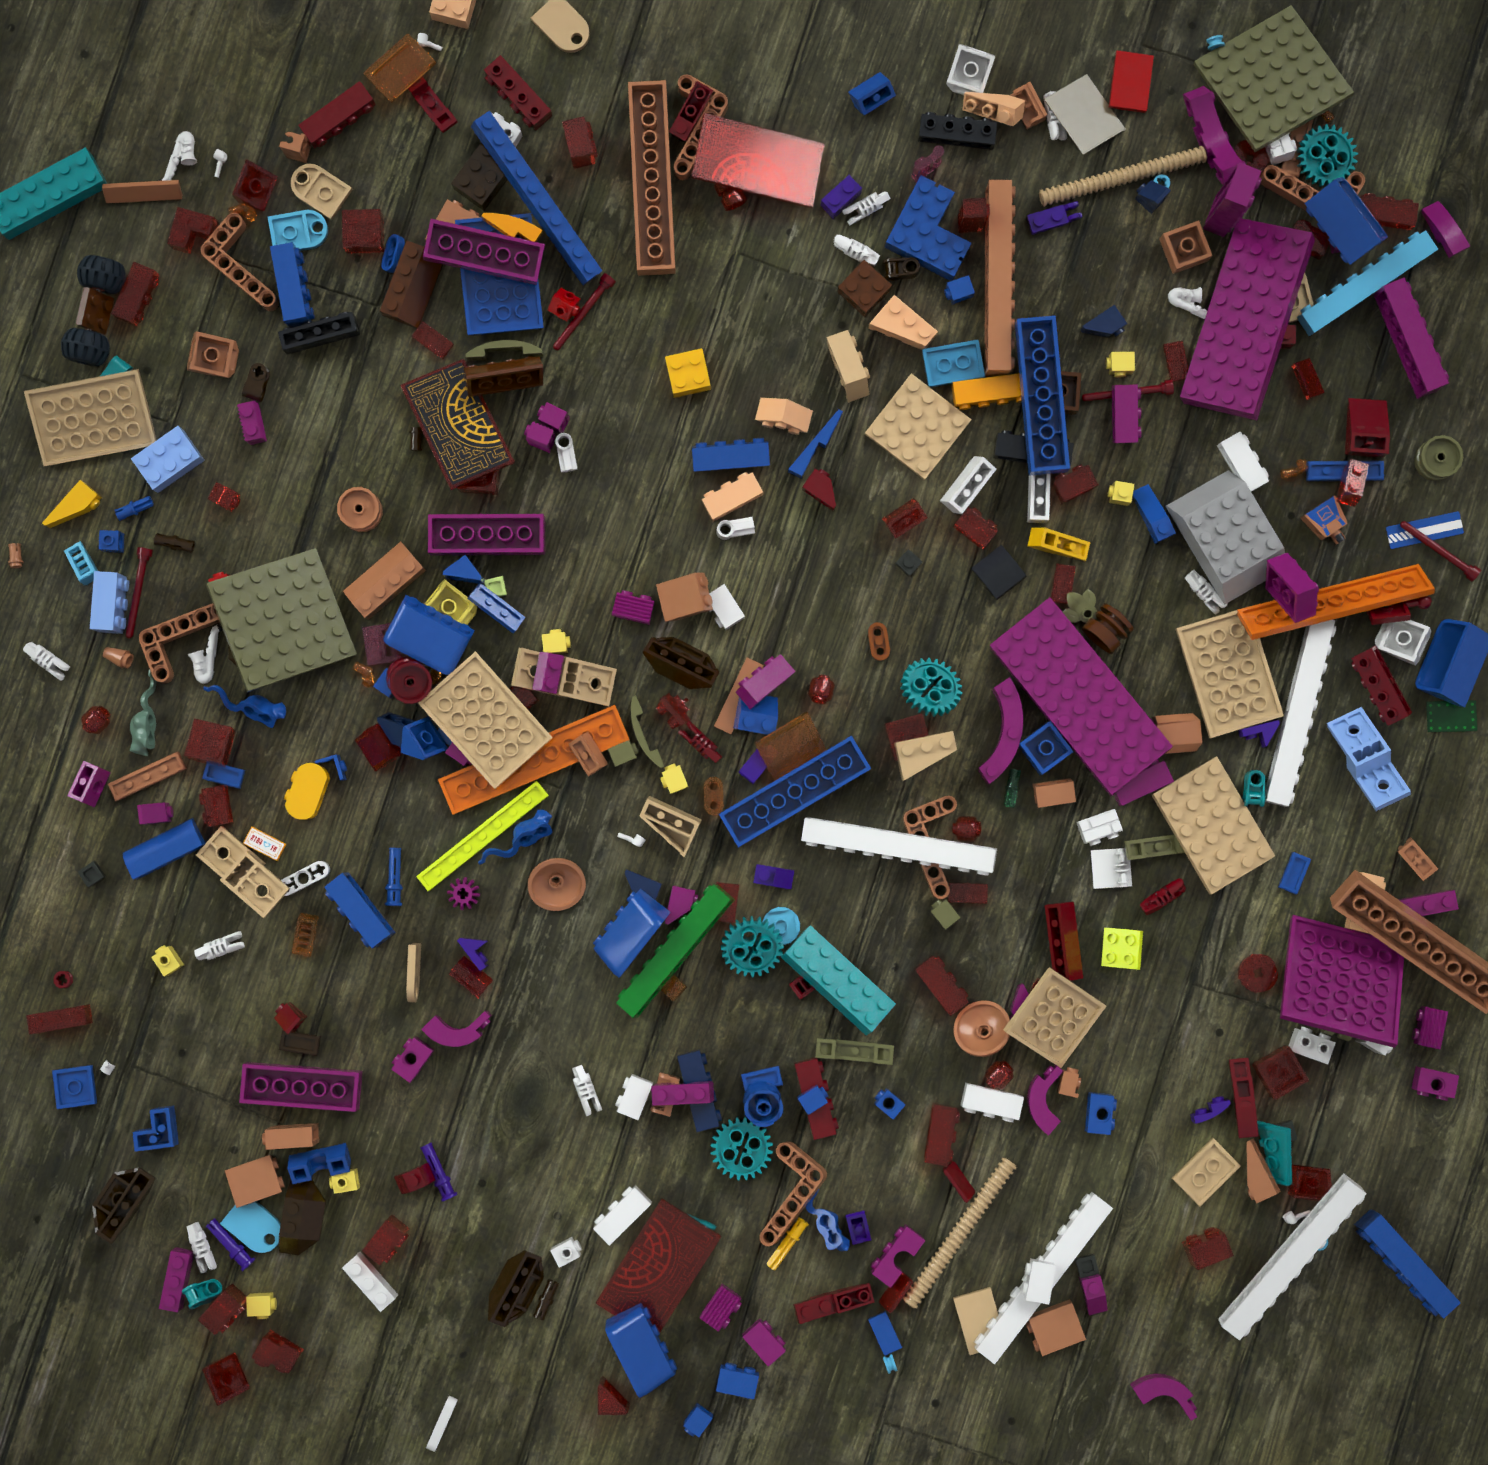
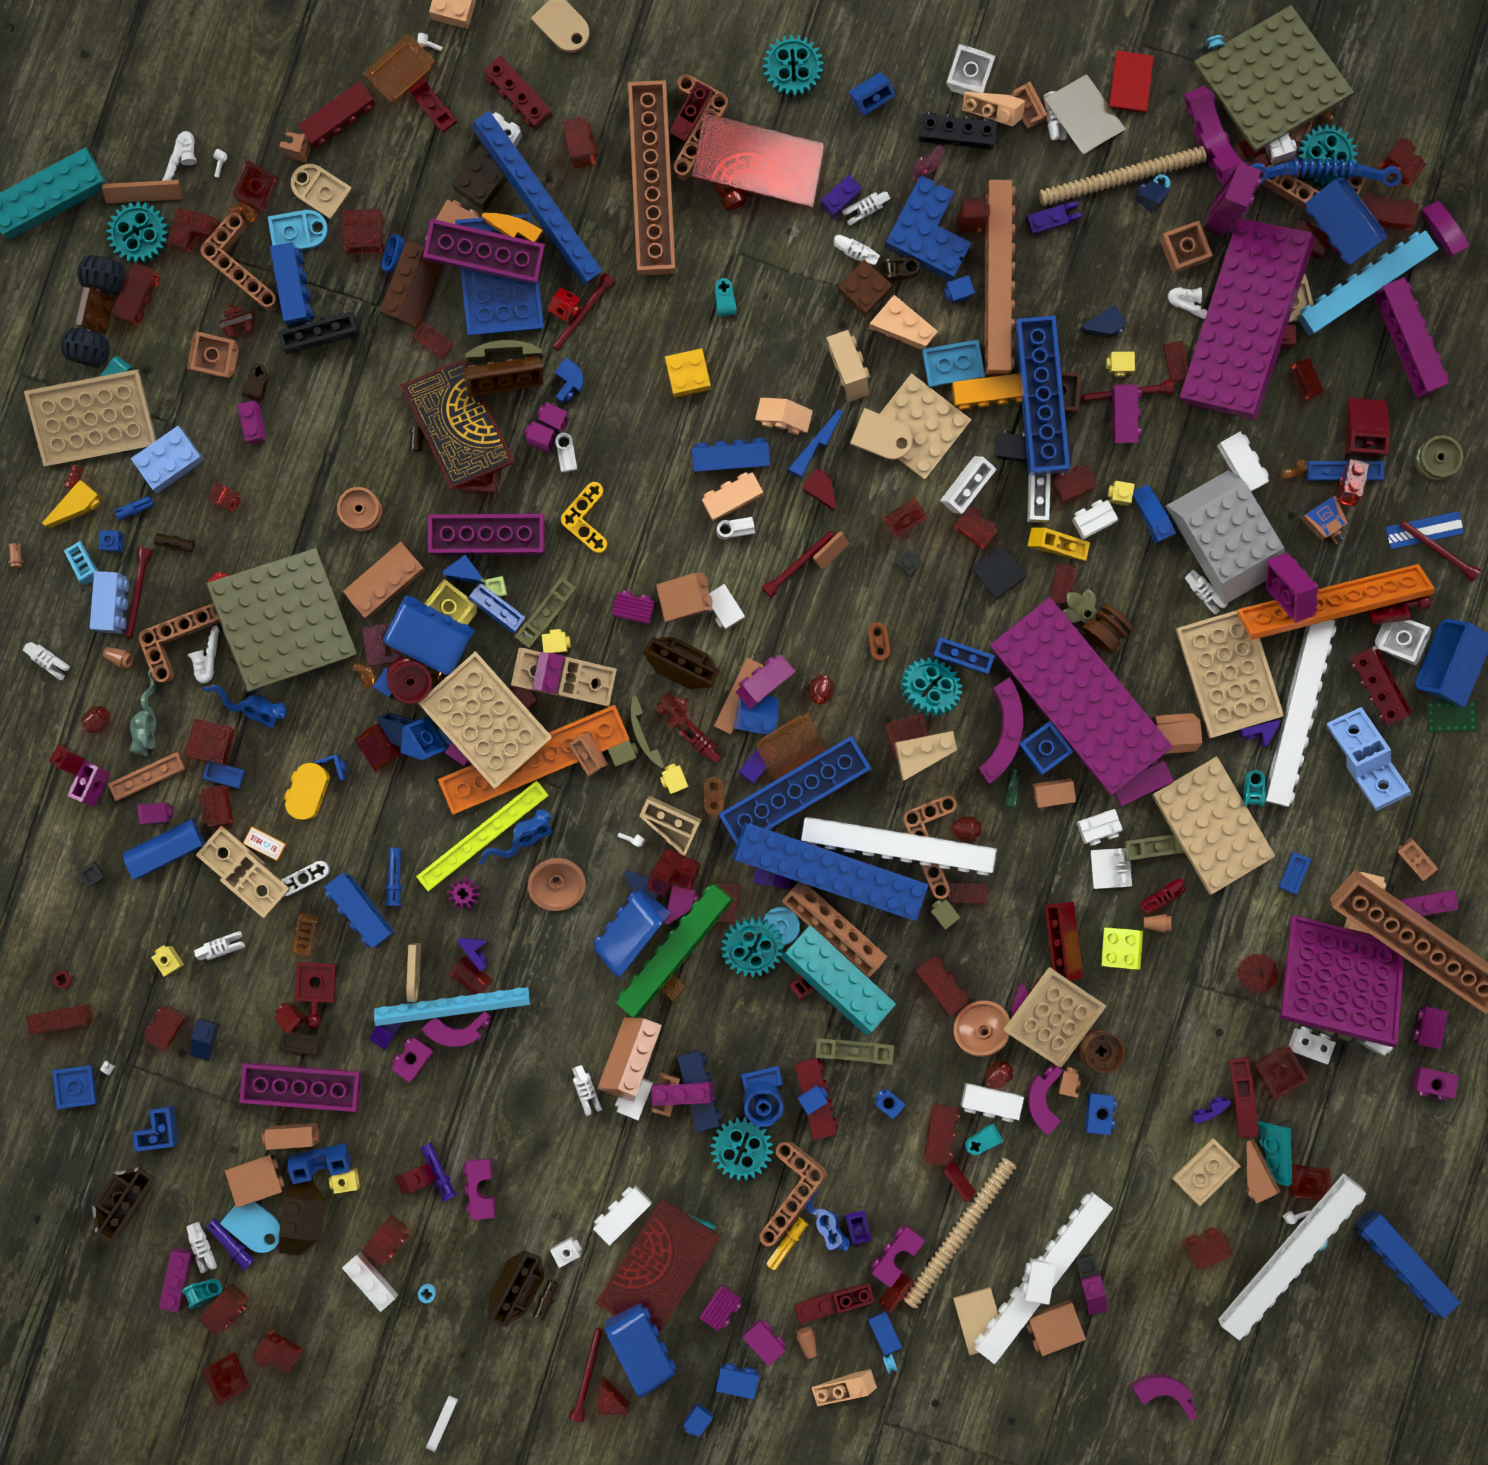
(66, 759): none -> dark red slope
(73, 477): none -> clear red pin
(145, 247): none -> teal gear
(164, 1027): none -> clear red brick
(203, 1038): none -> dark blue slope
(228, 324): none -> clear red hips
(260, 1305): light yellow brick -> none
(306, 992): none -> dark red plate
(384, 1034): none -> dark purple slope
(422, 1298): none -> medium azure bush
(451, 1006): none -> medium azure plate
(479, 1205): none -> magenta arch
(546, 612): none -> olive slope
(573, 379): none -> blue brick
(577, 1413): none -> dark red piece
(579, 522): none -> yellow beam
(629, 1057): none -> nougat slope
(673, 869): none -> clear red brick
(725, 300): none -> teal piece
(771, 587): none -> dark red piece
(807, 1341): none -> nougat cone
(810, 65): none -> teal gear
(830, 871): none -> blue brick
(831, 550): none -> nougat slope
(834, 928): none -> nougat brick
(845, 1388): none -> light nougat slope
(879, 435): none -> tan tile
(963, 656): none -> blue brick
(987, 1139): none -> teal piece
(1095, 519): none -> white brick
(1109, 1058): none -> reddish brown wheel
(1158, 923): none -> nougat cone
(1351, 169): none -> blue piece
(1401, 156): none -> clear red brick

